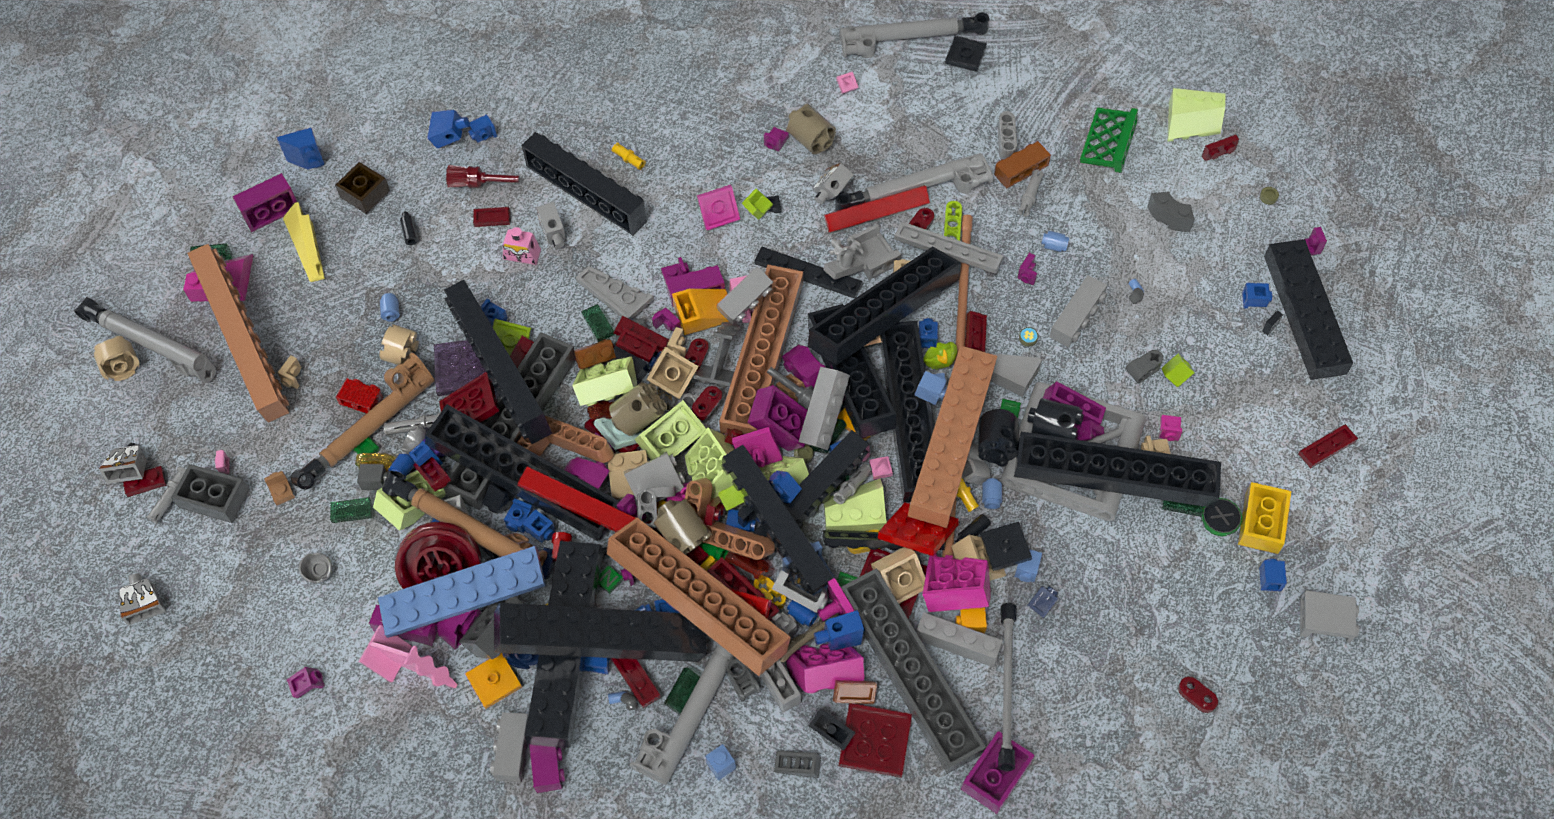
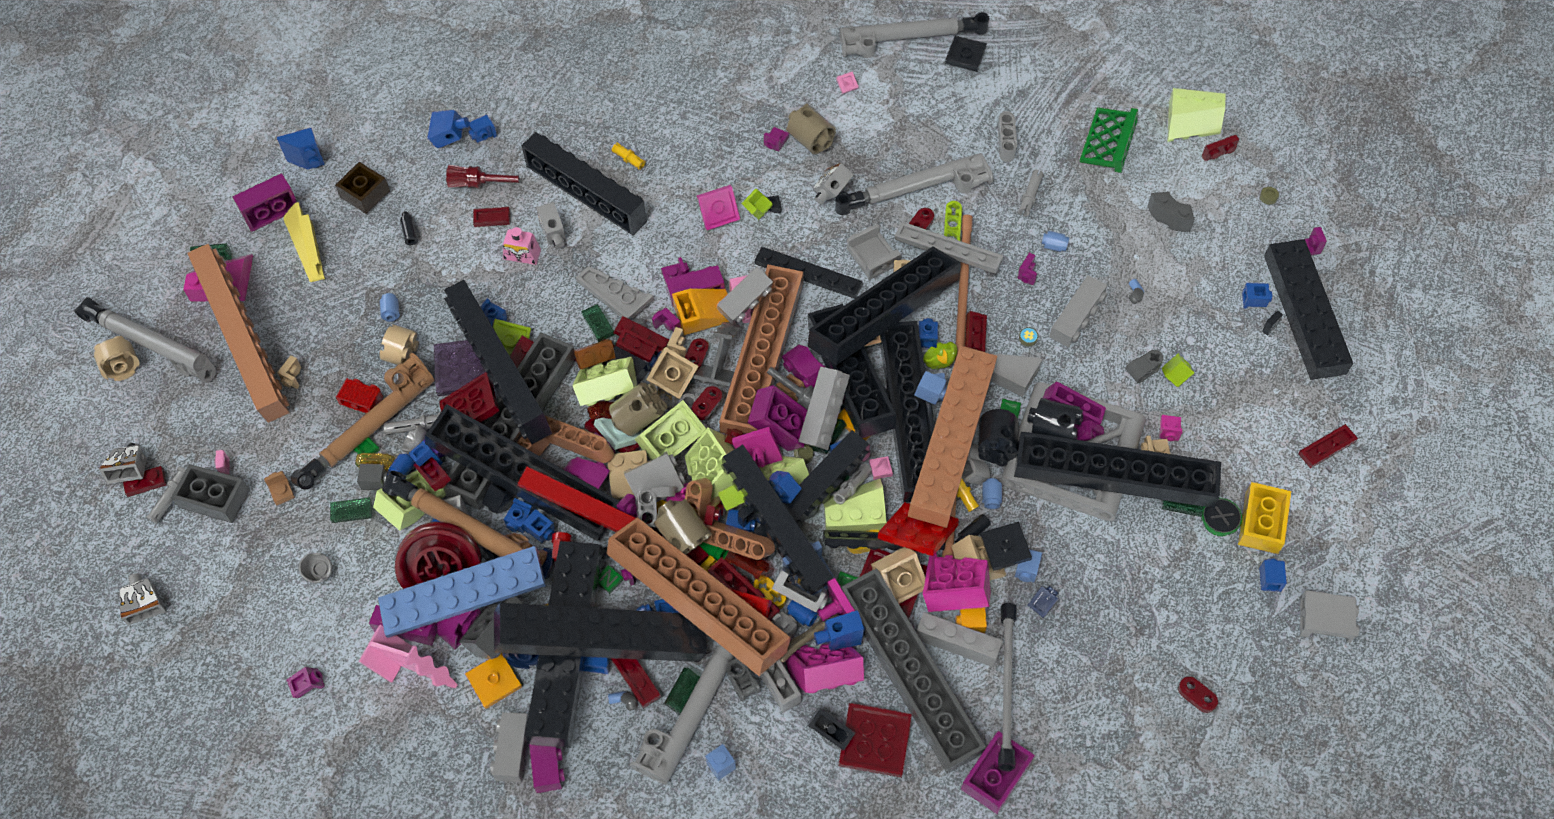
(805, 772): dark grey slope -> none
(846, 261): light grey piece -> none
(854, 691): tile -> none
(876, 208): red tile -> none
(1021, 164): dark orange brick -> none

